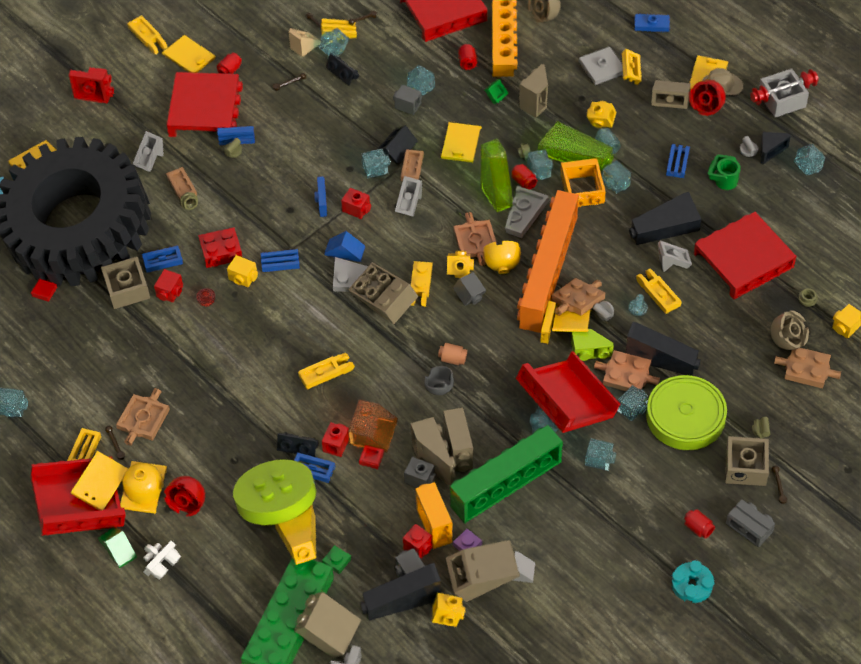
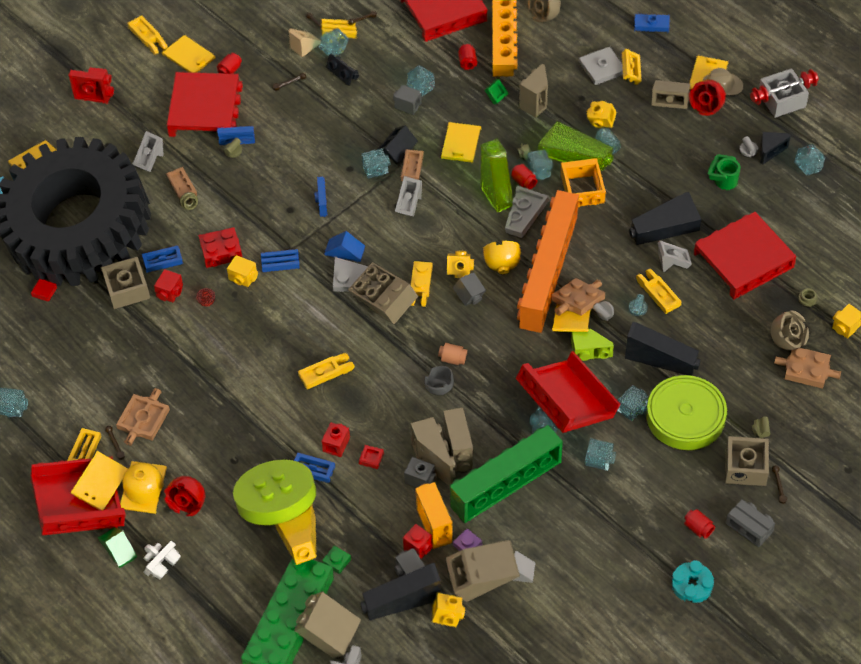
(295, 444): black hinge -> none
(356, 203): red brick -> none
(372, 426): clear orange slope -> none
(474, 237): nougat plate -> none
(548, 322): yellow tile -> none
(616, 177): clear light blue brick -> none
(626, 370): nougat plate -> none
(675, 173): blue tile -> none

